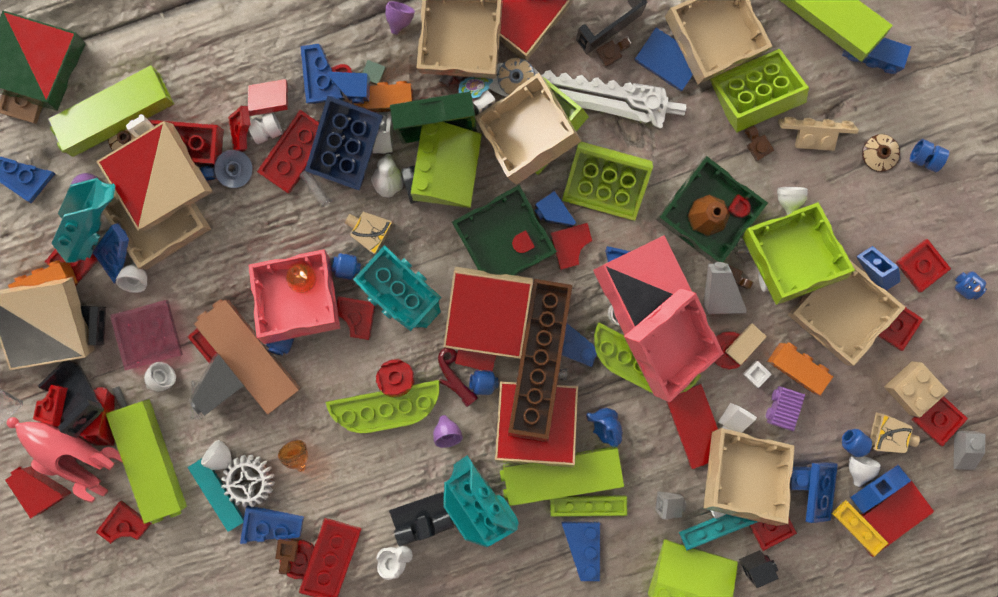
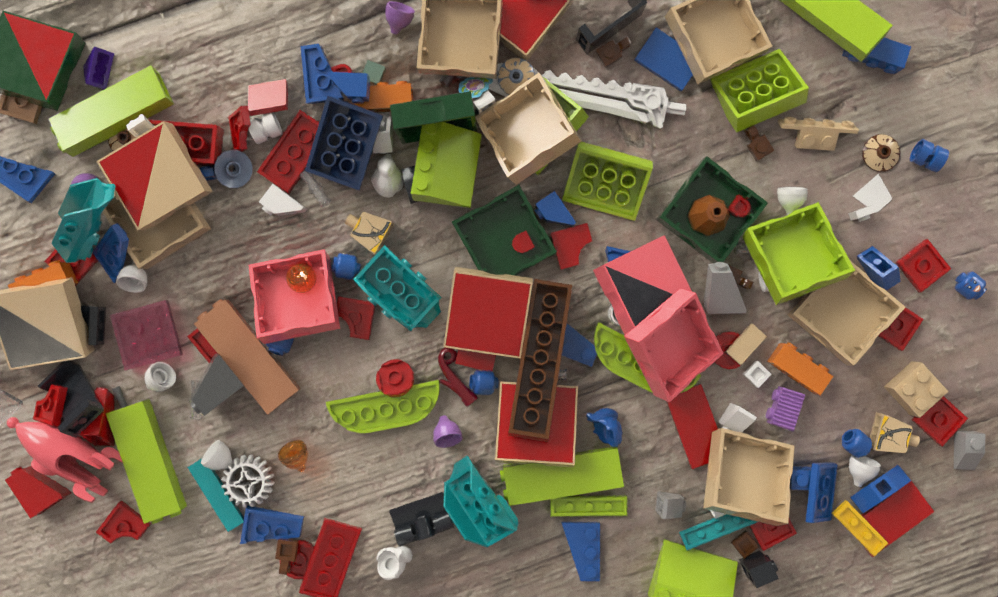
(98, 68): none -> dark purple slope
(280, 203): none -> white slope
(744, 544): none -> reddish brown tile
(862, 214): none -> white plate
(874, 194): none -> white sticker

